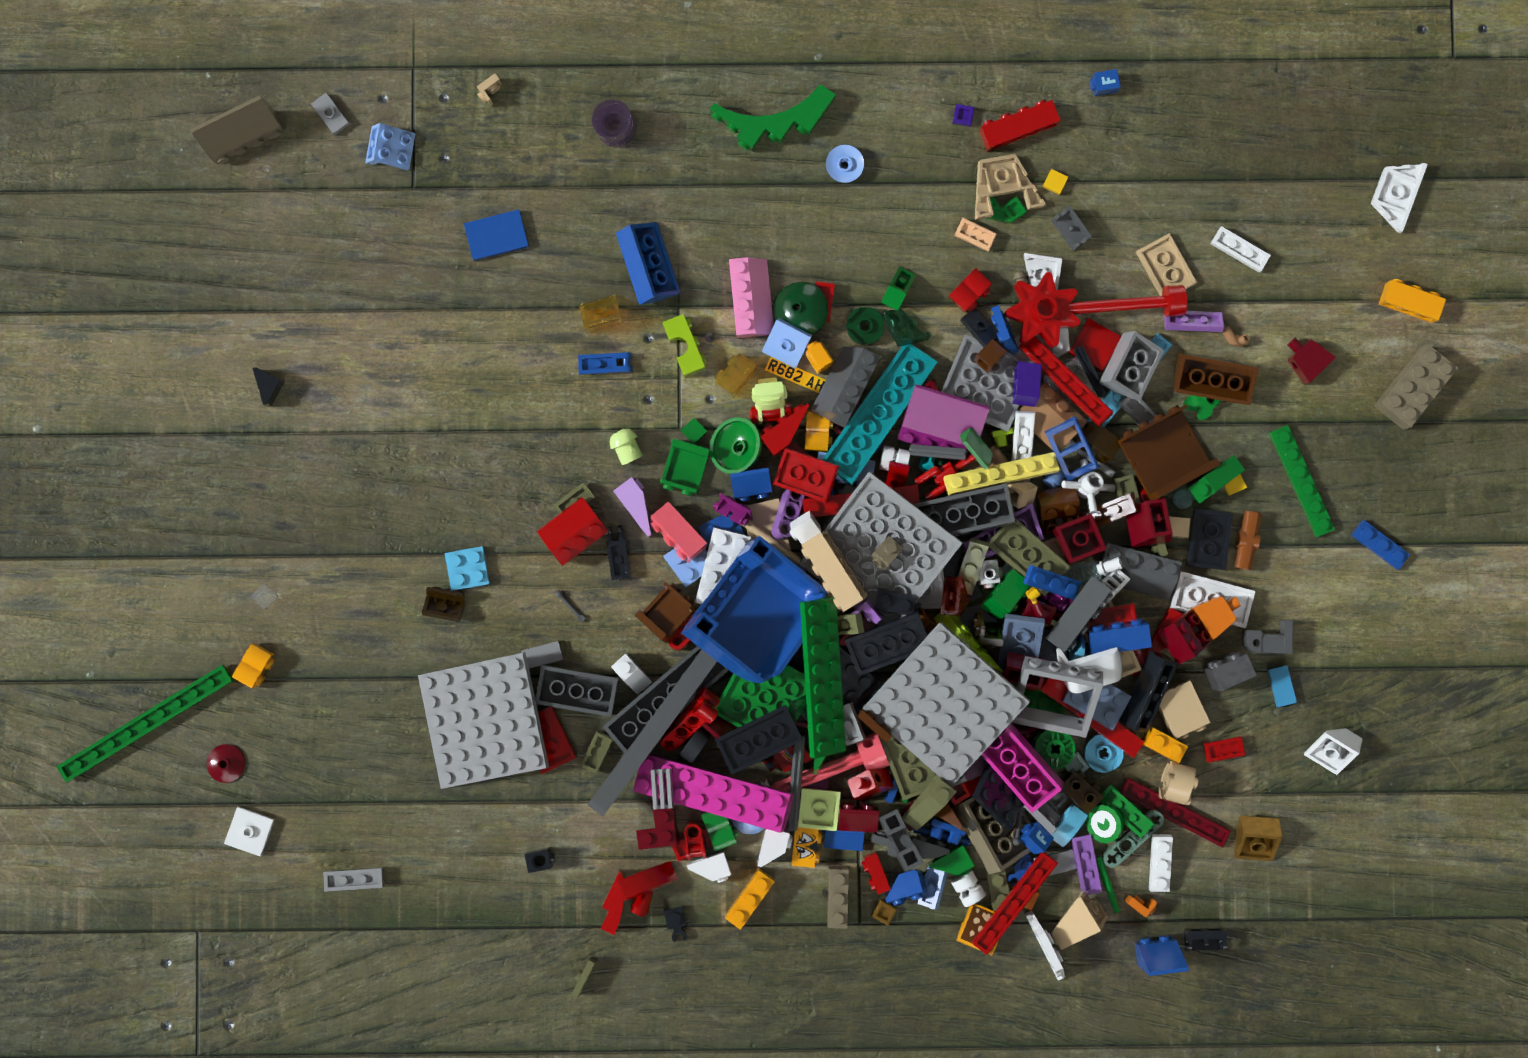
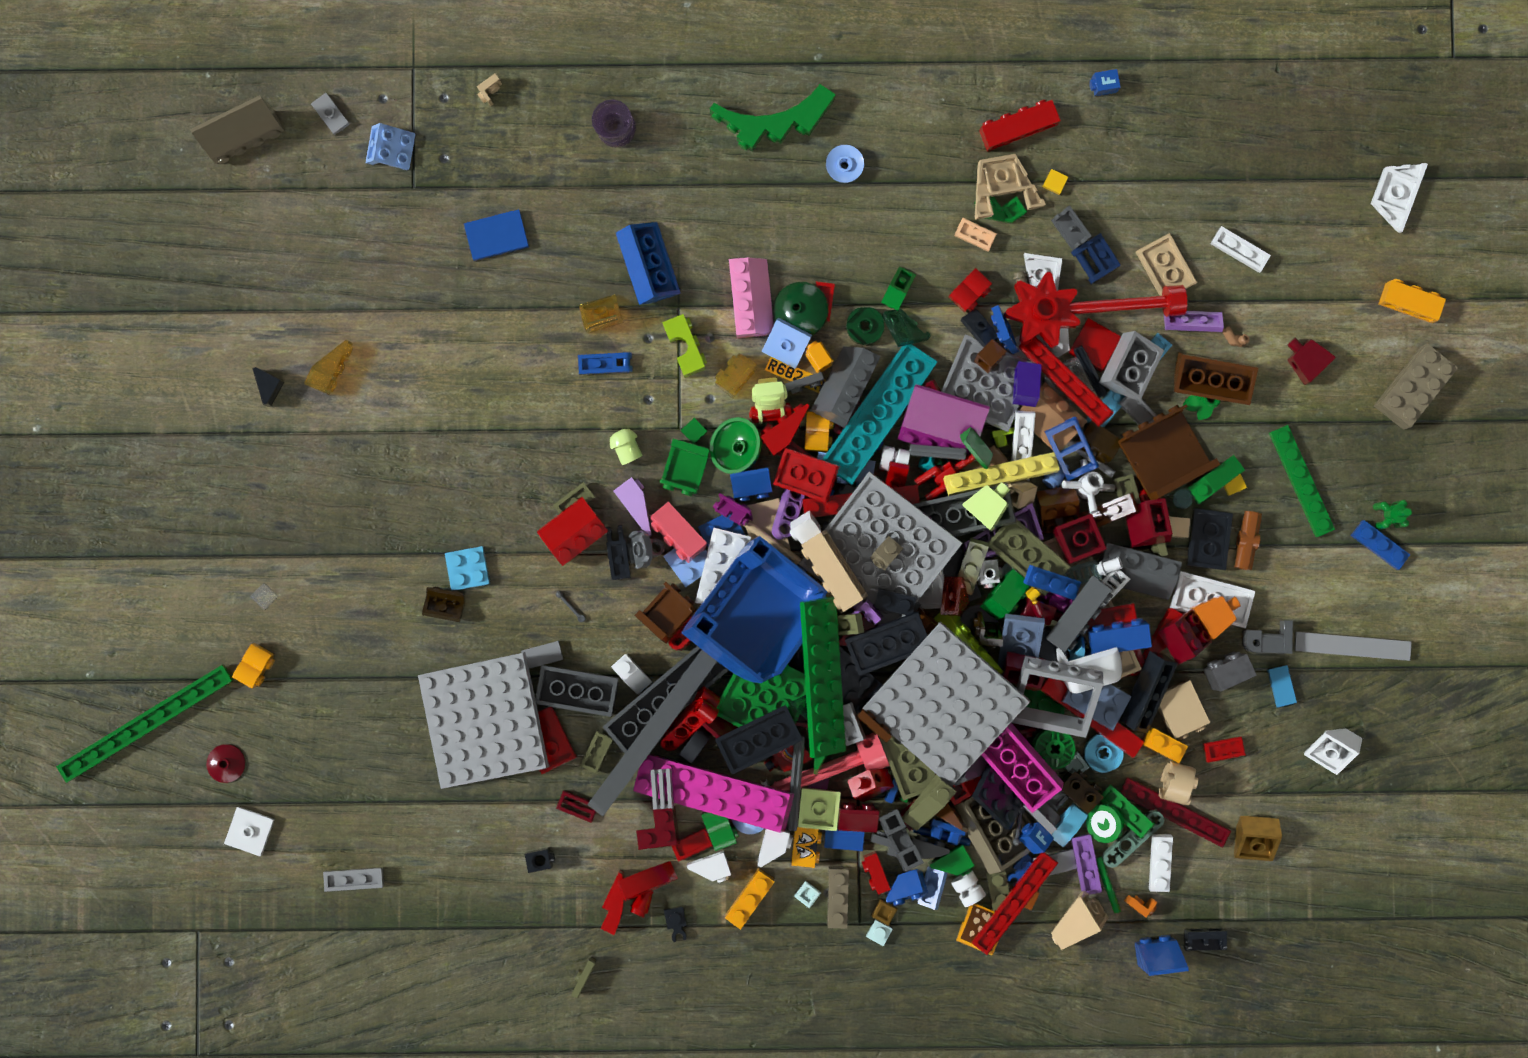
(325, 372): none -> clear yellow slope
(574, 813): none -> dark red tile
(640, 549): none -> dark grey tile
(694, 844): red piece -> none
(797, 385): none -> dark grey plate
(807, 894): none -> light aqua tile
(879, 932): none -> light aqua plate
(963, 115): dark purple tile -> none
(988, 505): none -> yellowish green torso
(1046, 942): white wing -> none
(1101, 255): none -> dark blue plate
(1352, 646): none -> light grey tile
(1393, 514): none -> green plant

